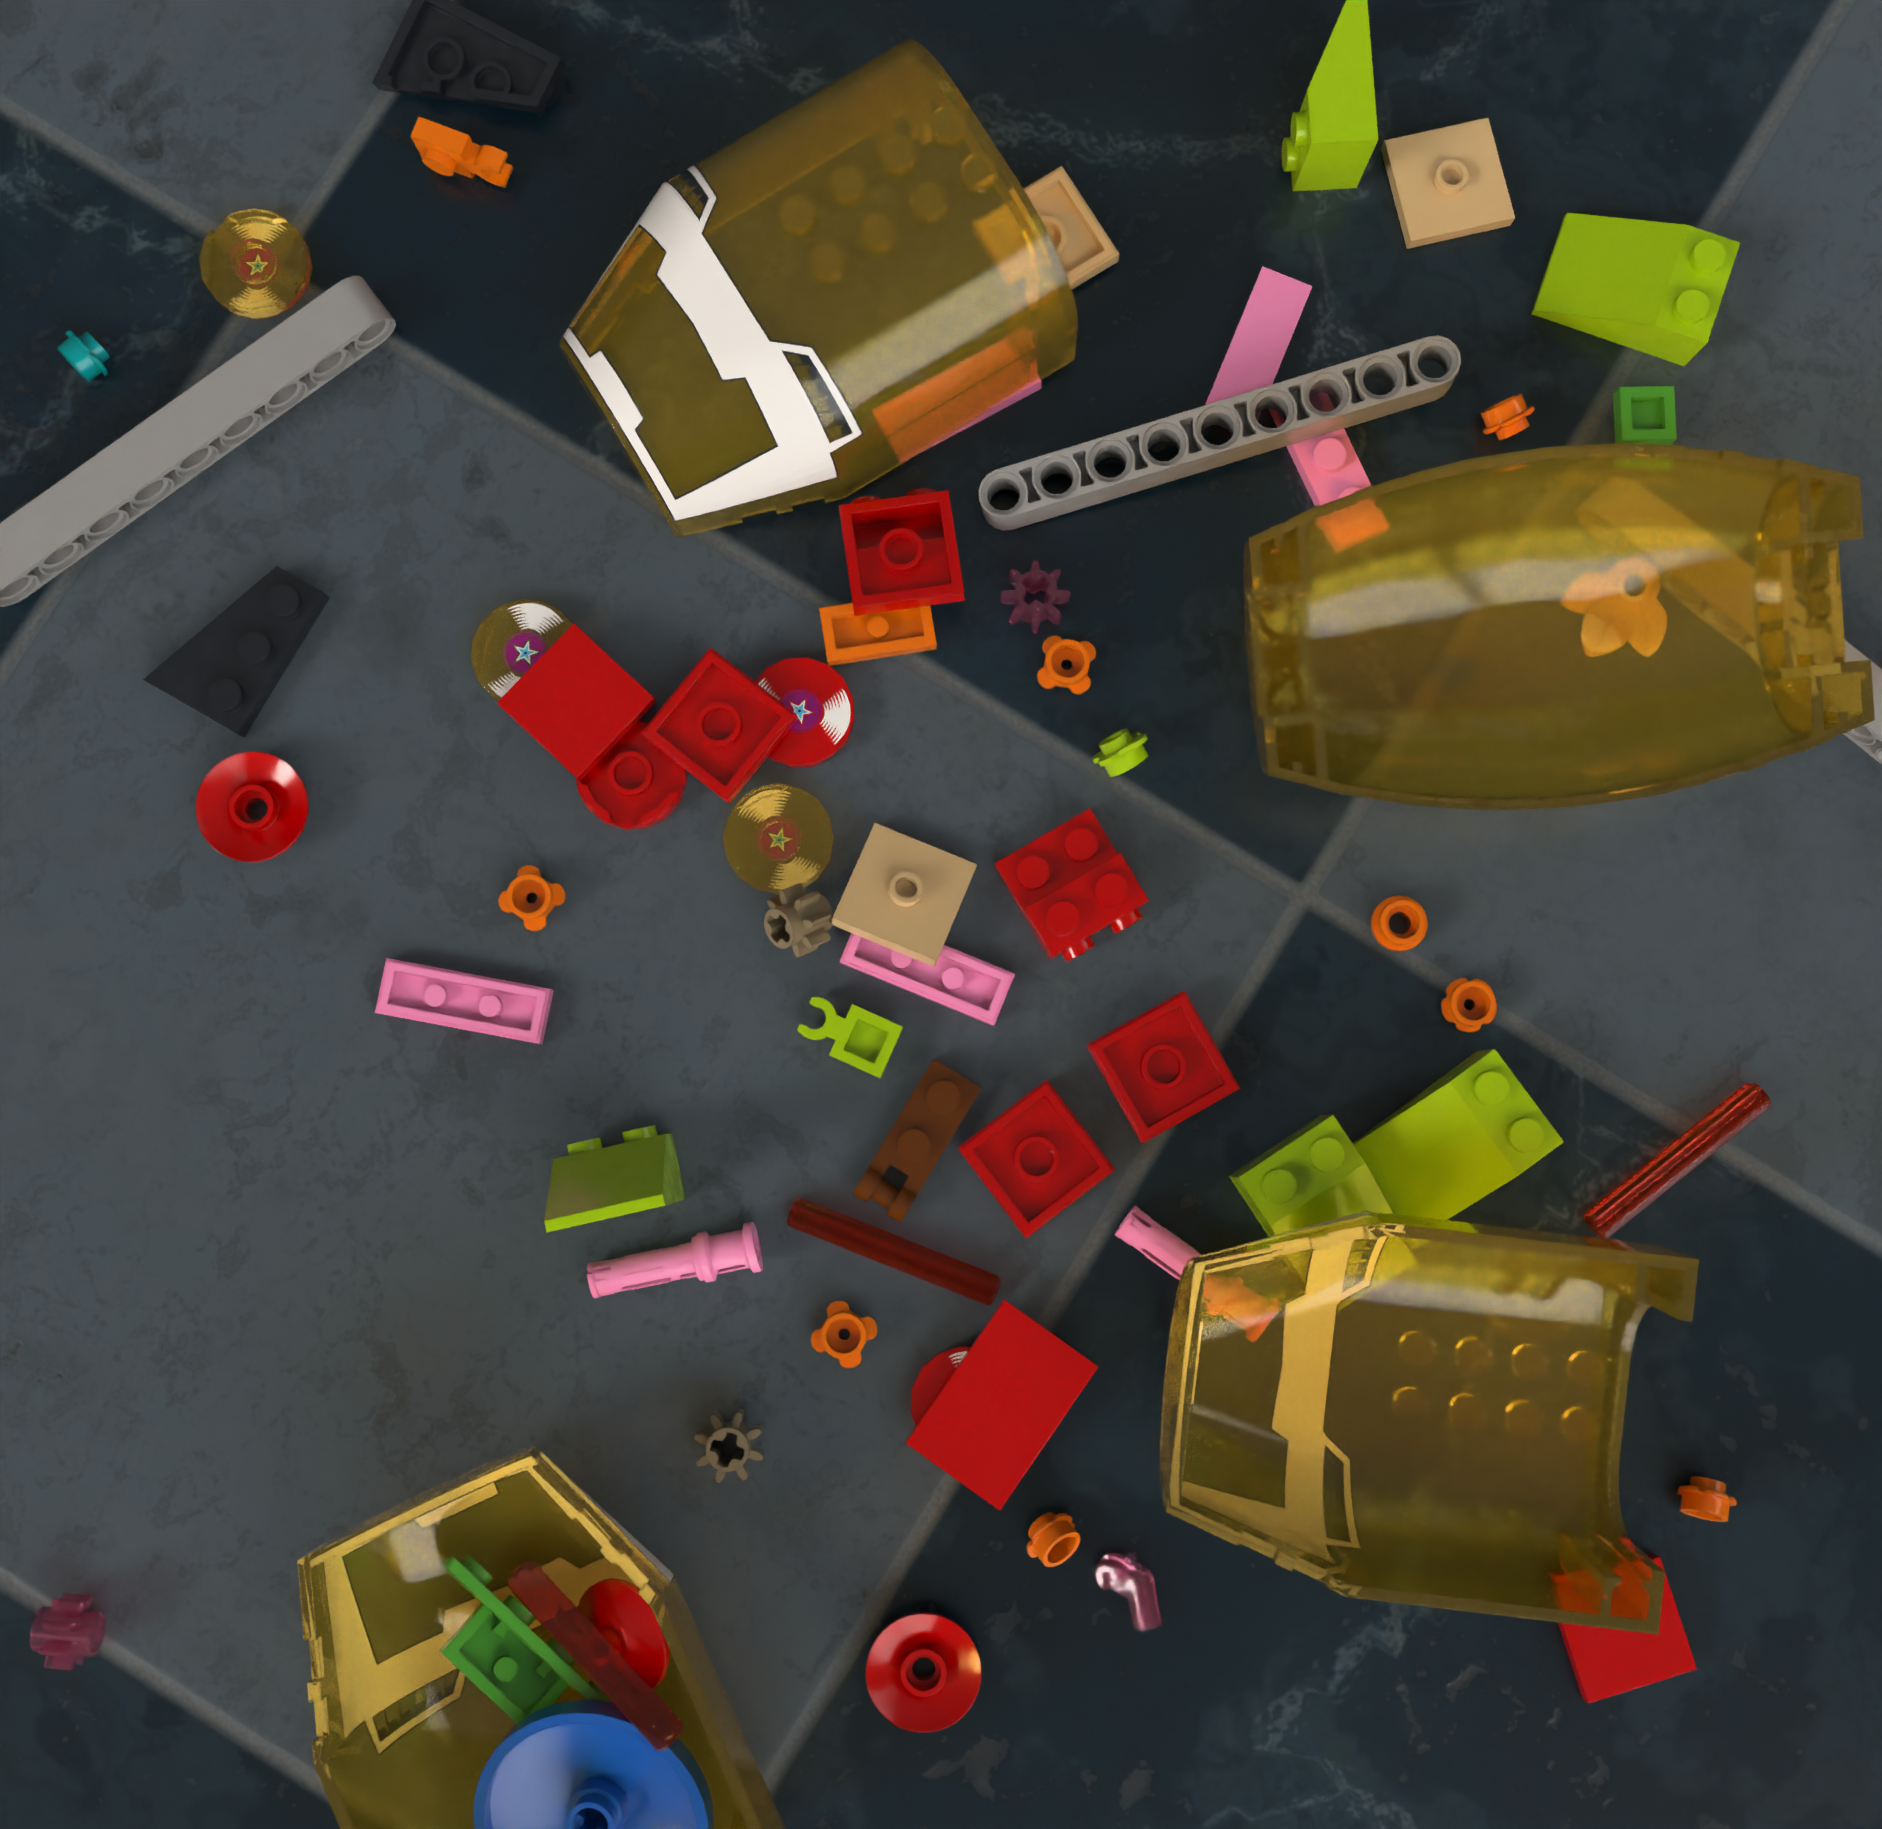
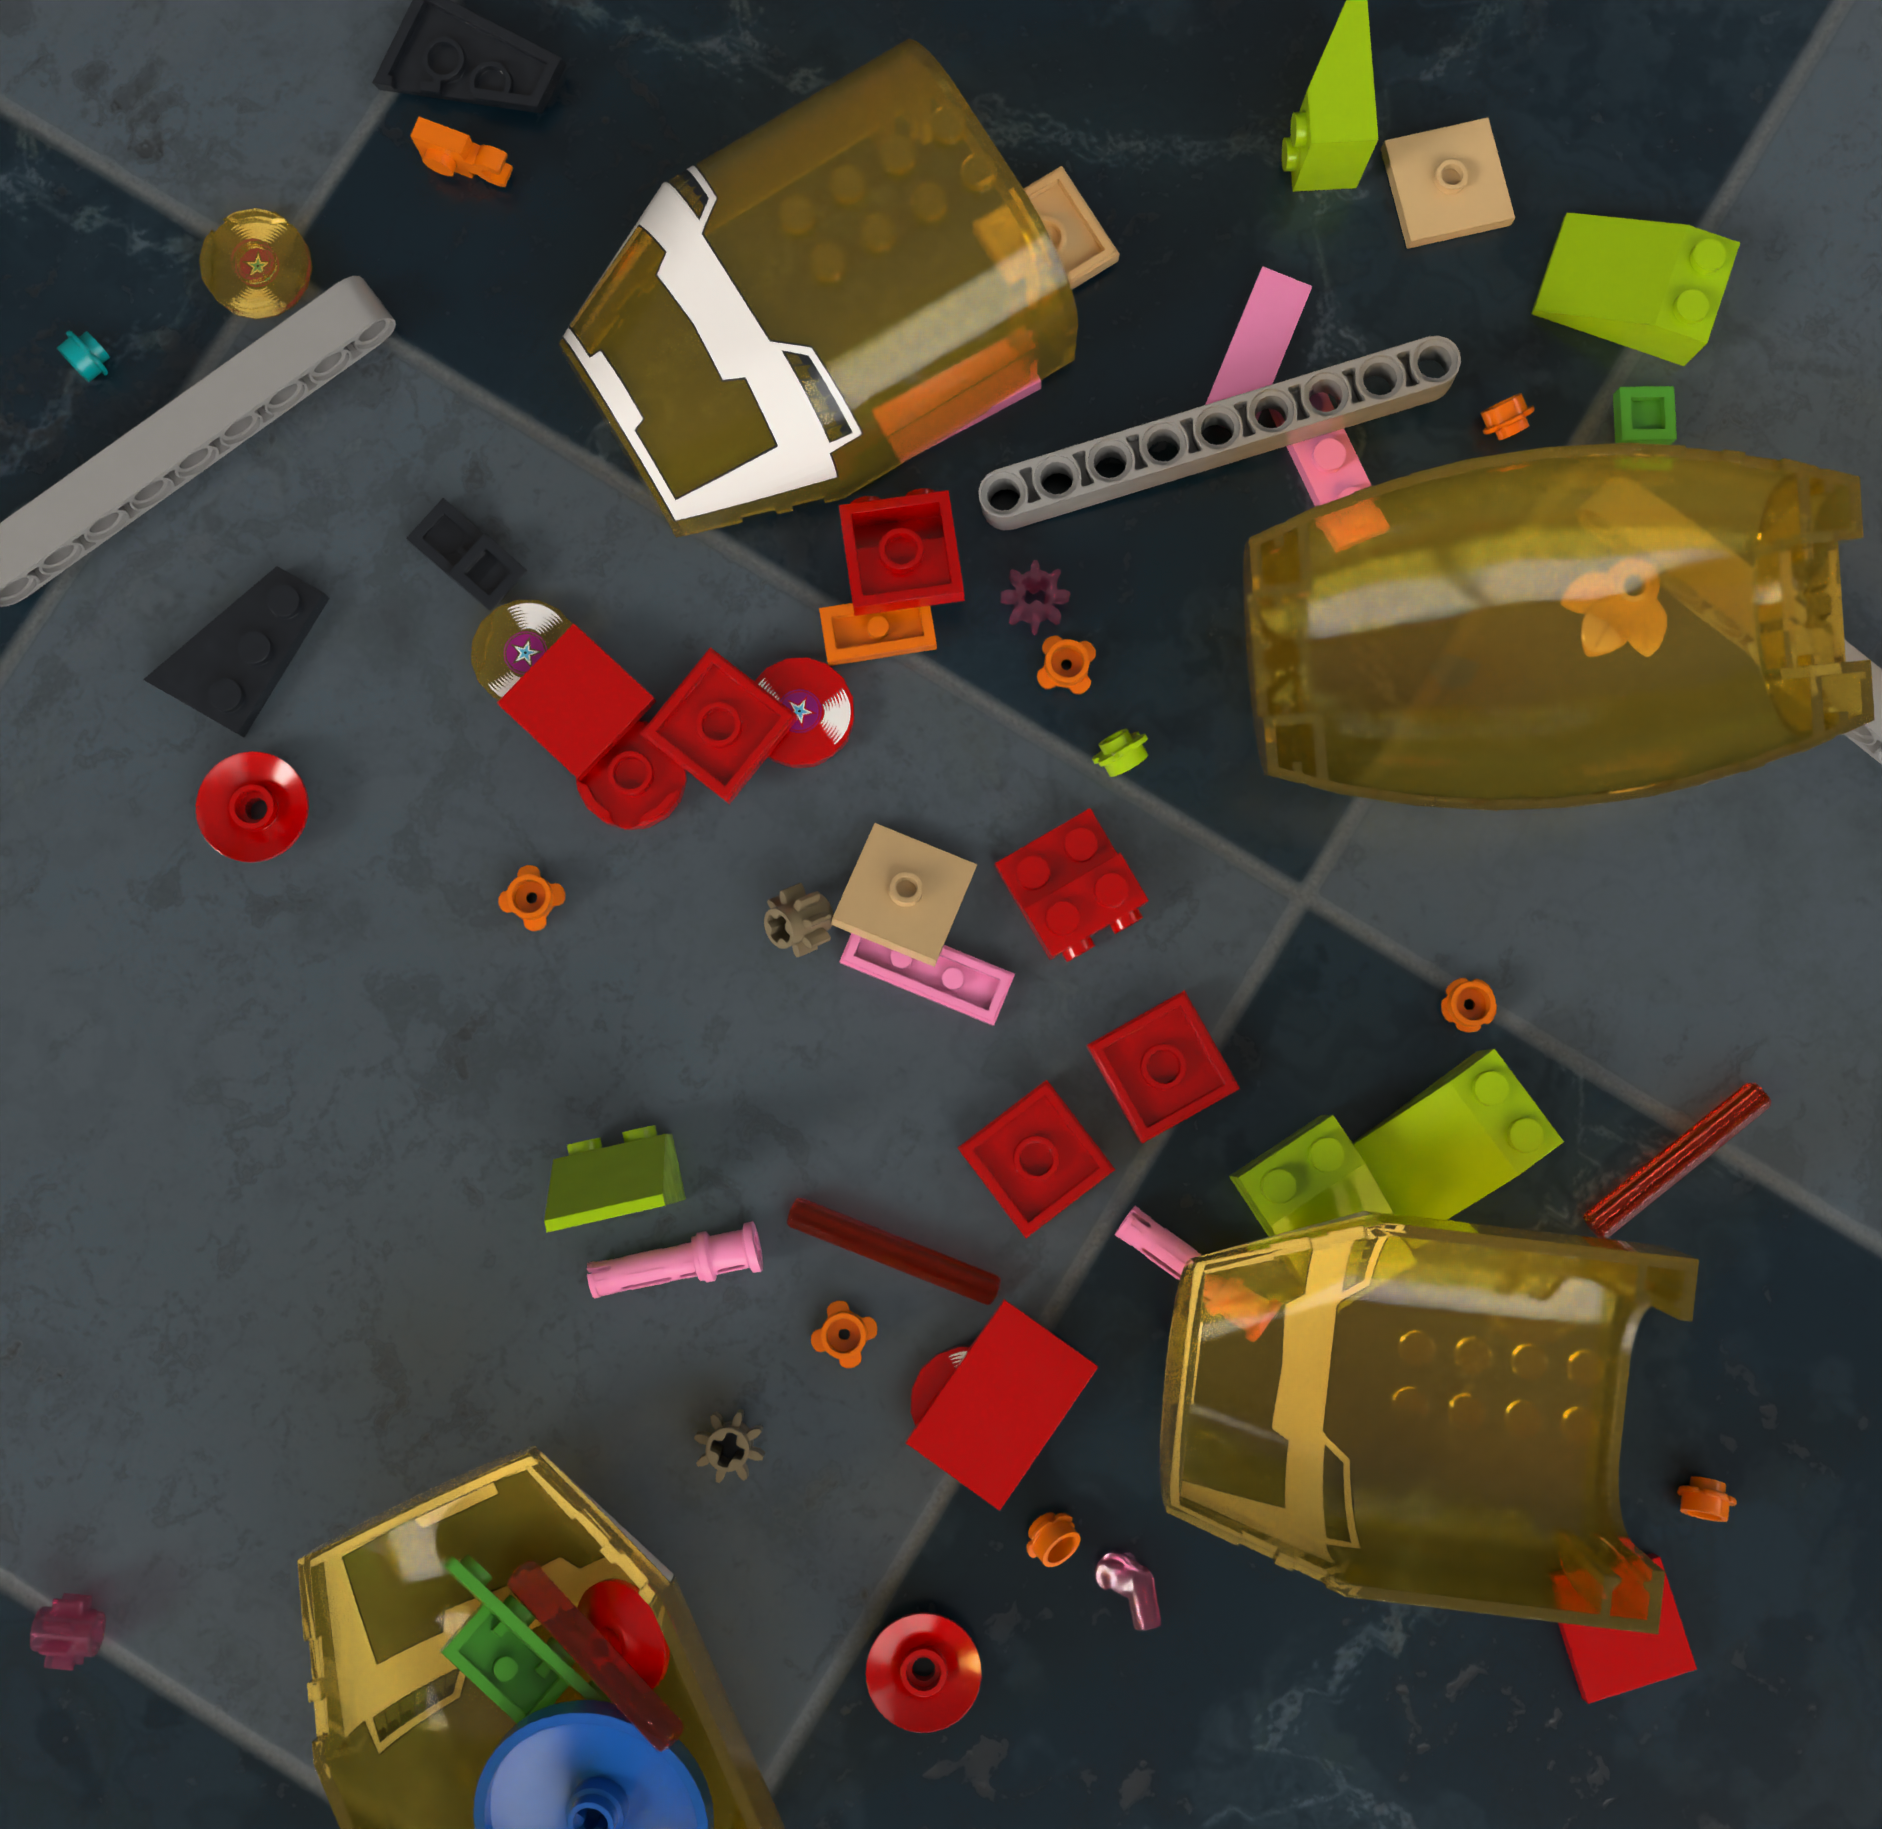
(464, 1001): bright pink tile -> none
(466, 554): none -> black slope
(778, 838): clear yellow tile -> none
(860, 1038): lime plate -> none
(918, 1138): reddish brown plate -> none
(1414, 916): orange plate -> none

